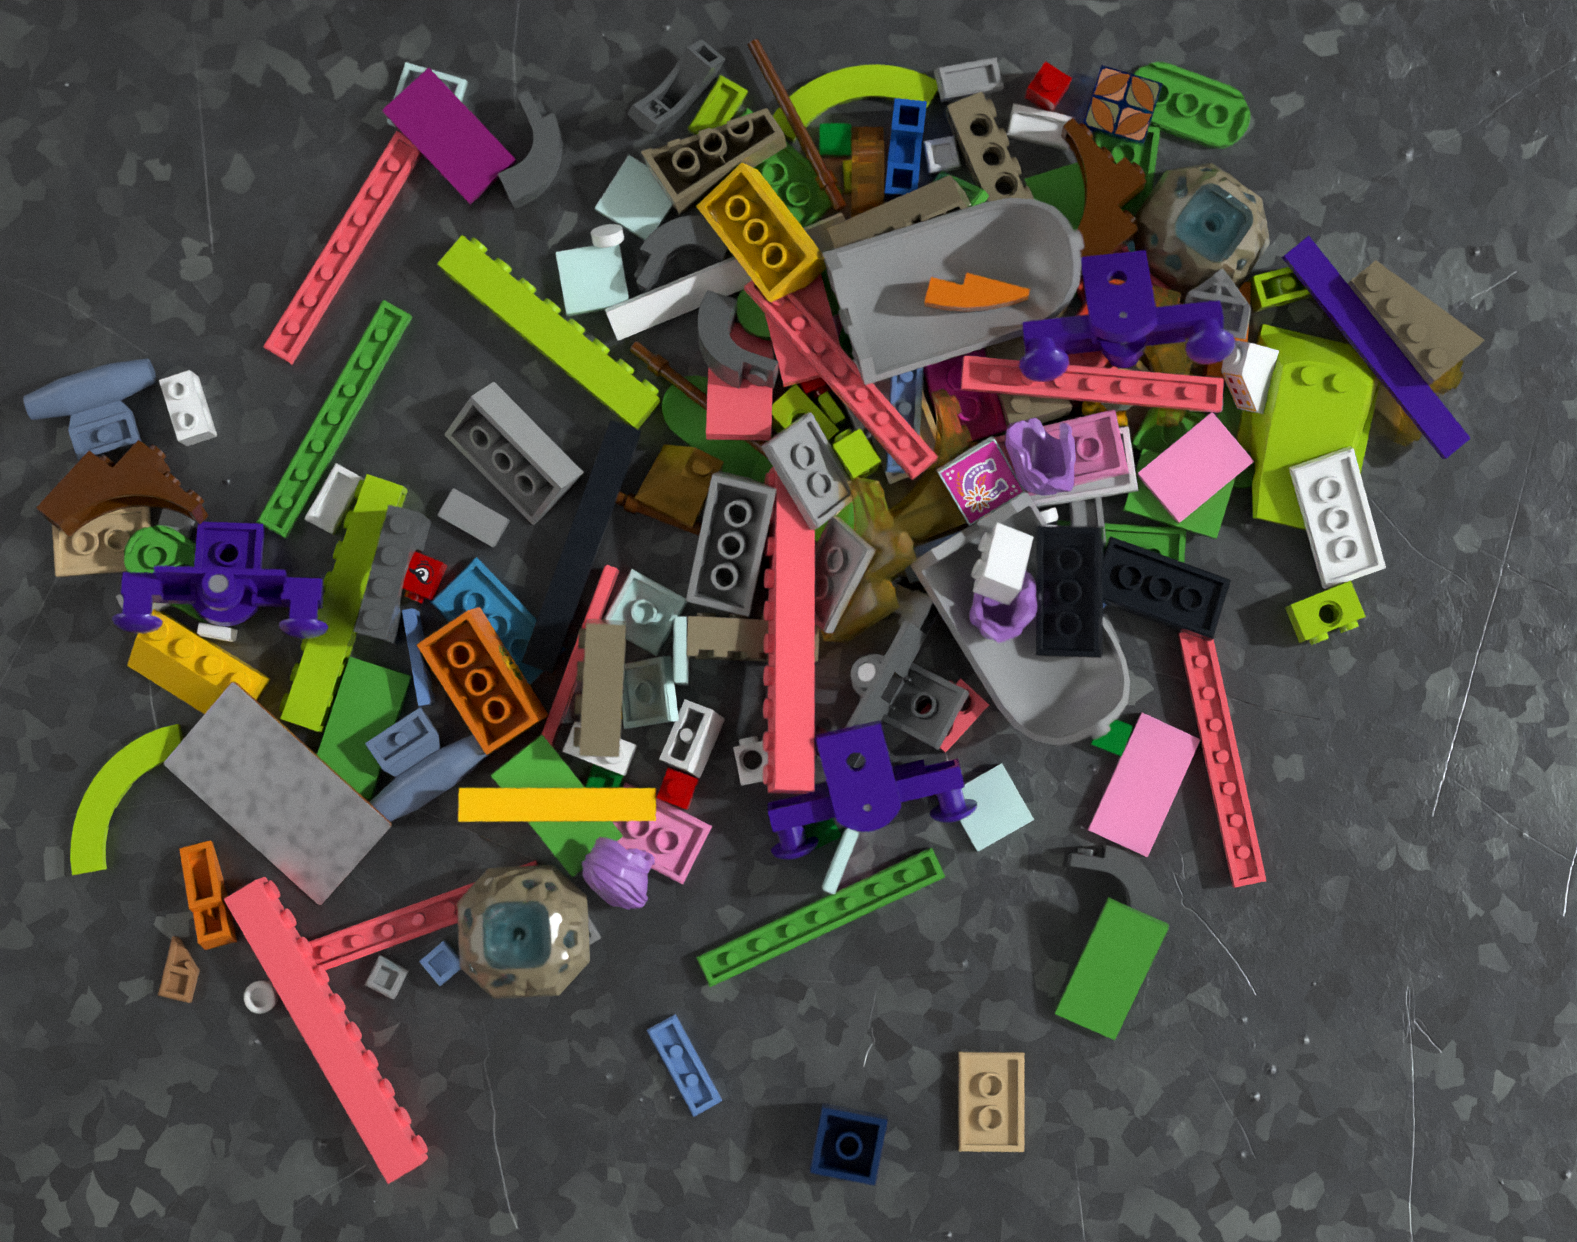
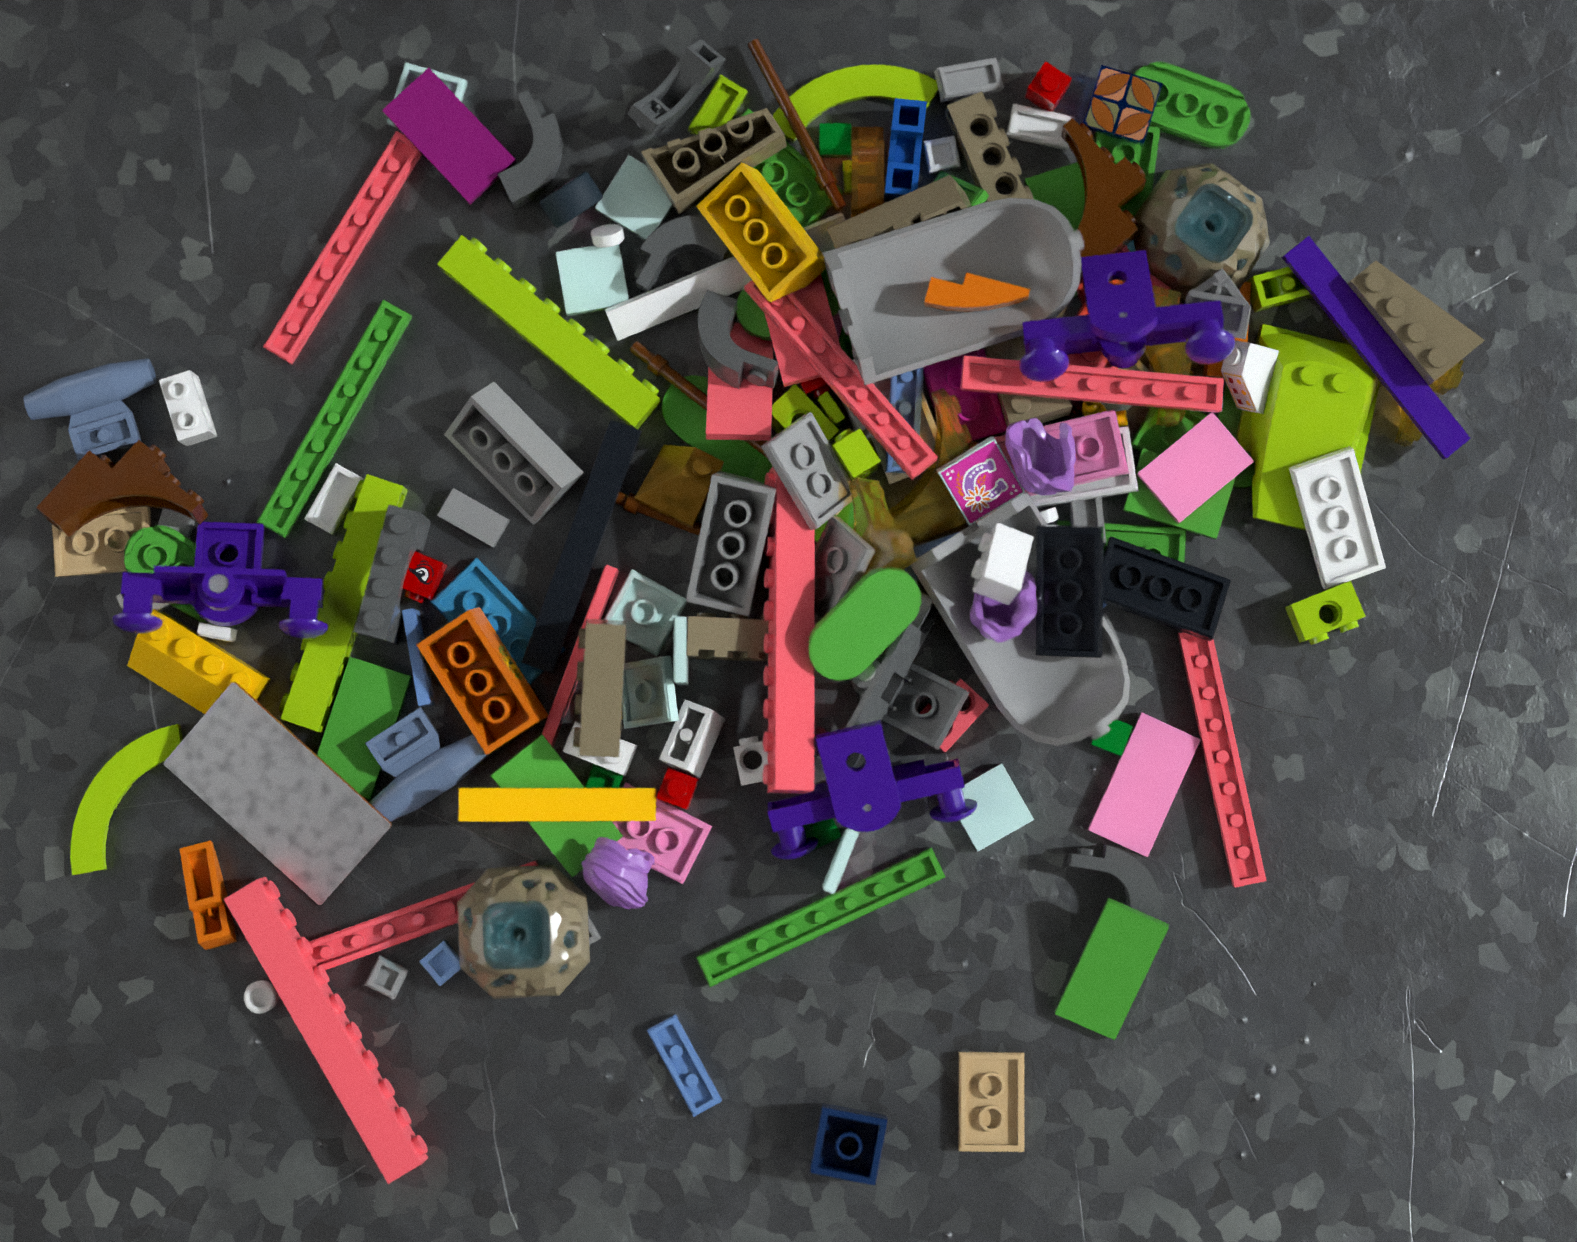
(179, 973): medium nougat tile -> none
(571, 199): none -> black wheel
(864, 623): none -> bright green tile

